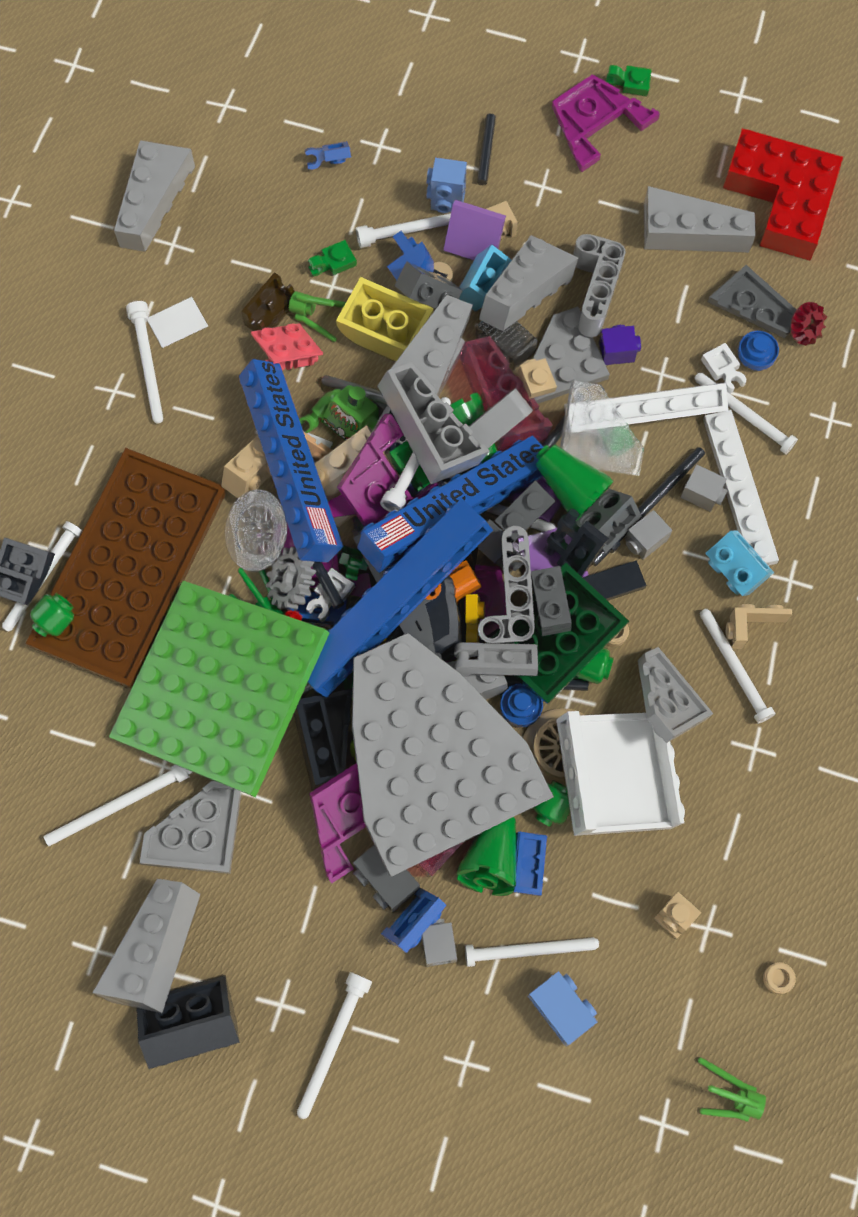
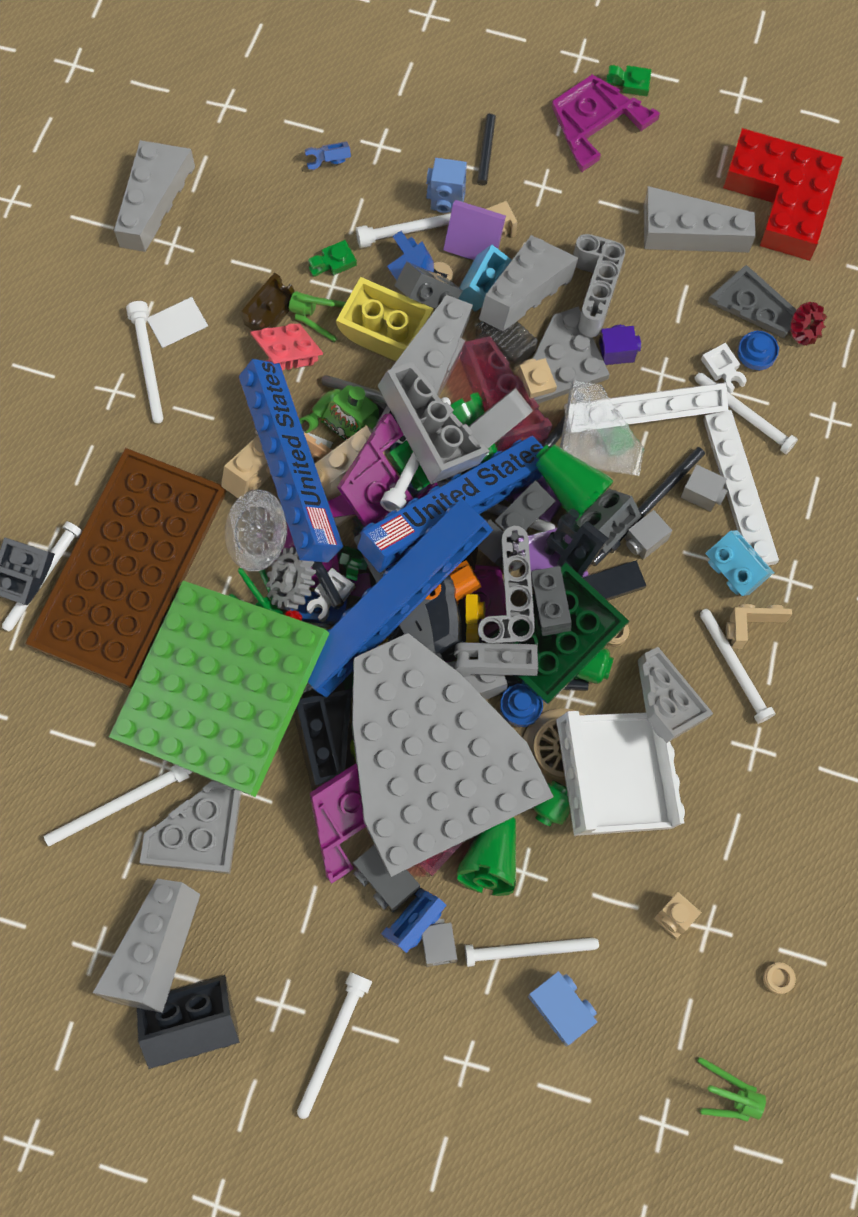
(52, 615): green head -> none
(530, 863): blue plate -> none

